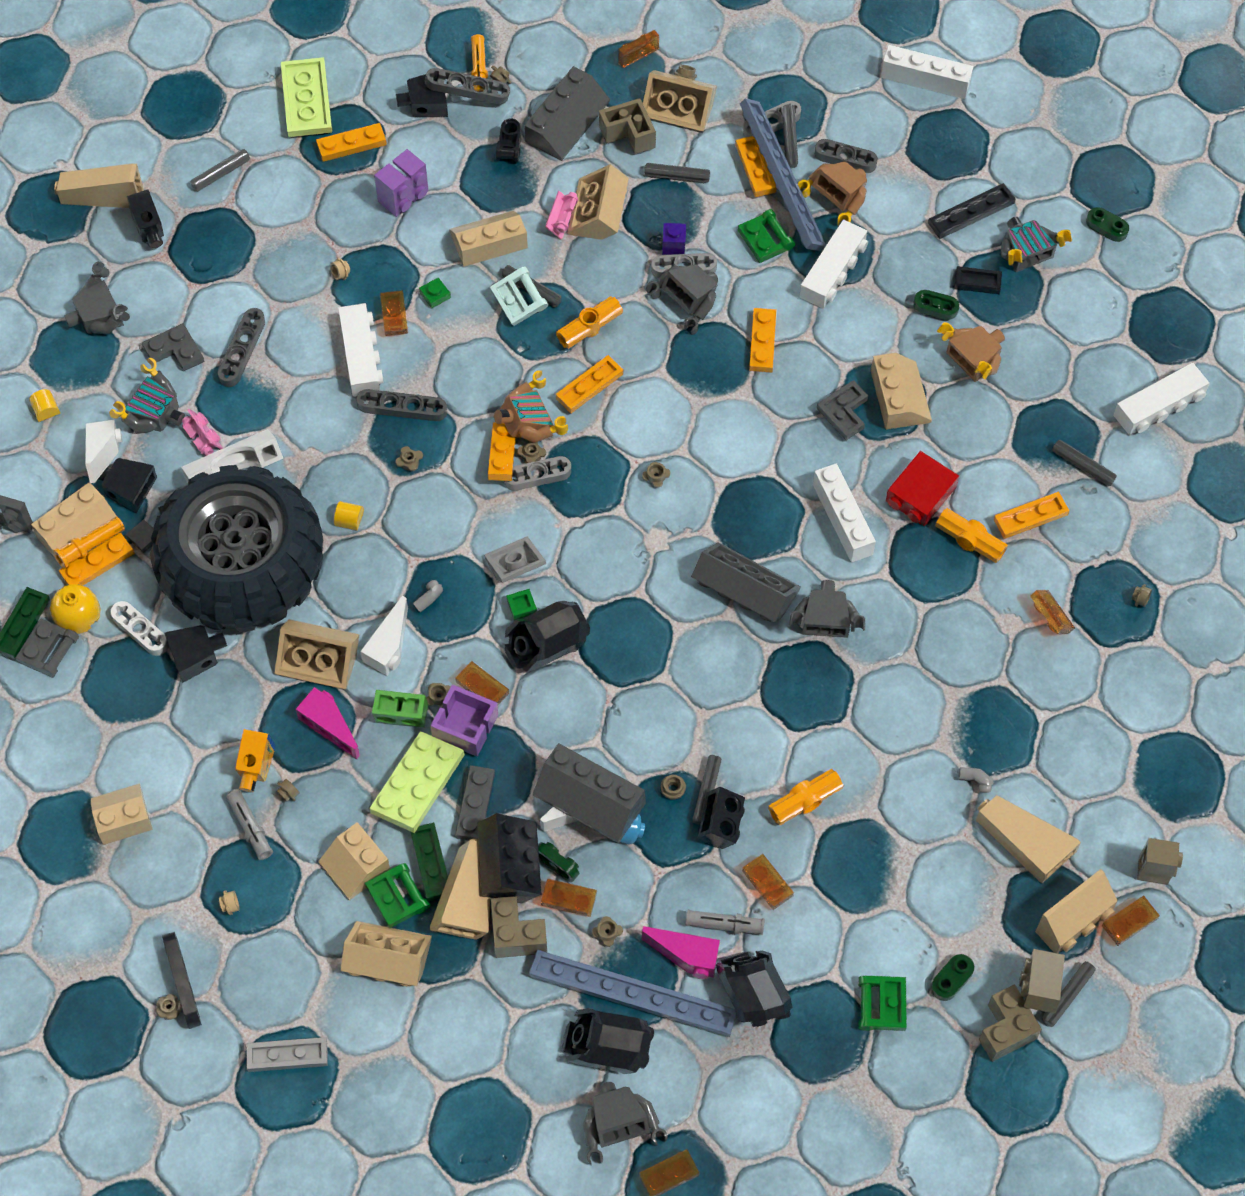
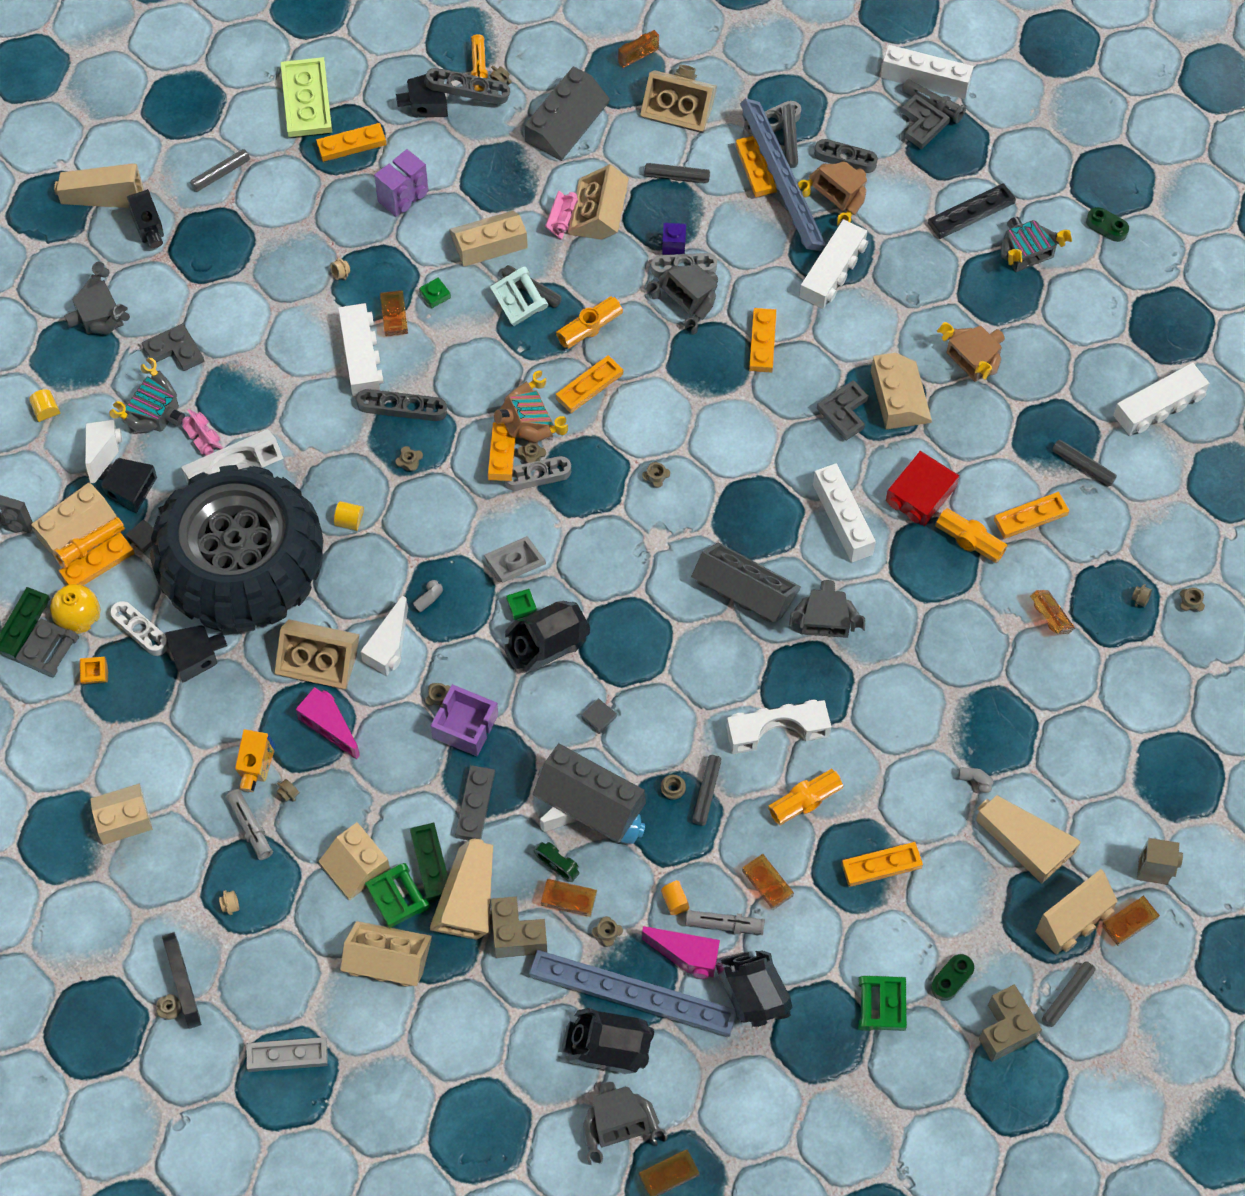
(93, 670): none -> light orange brick
(239, 346): dark grey beam -> none
(400, 708): bright green brick -> none
(417, 782): yellowish green plate -> none
(481, 683): clear orange plate -> none
(509, 140): black piece -> none
(509, 858): black brick -> none
(599, 715): none -> dark grey tile
(630, 122): dark tan brick -> none
(675, 898): none -> light orange brick
(717, 817): black brick -> none
(760, 240): green plate -> none
(807, 719): none -> white arch
(882, 864): none -> light orange plate
(927, 120): none -> dark grey plate
(936, 304): dark green plate -> none
(943, 104): none -> dark grey pin
(978, 280): black tile -> none
(1042, 980): dark tan brick -> none
(1192, 593): none -> dark tan plate

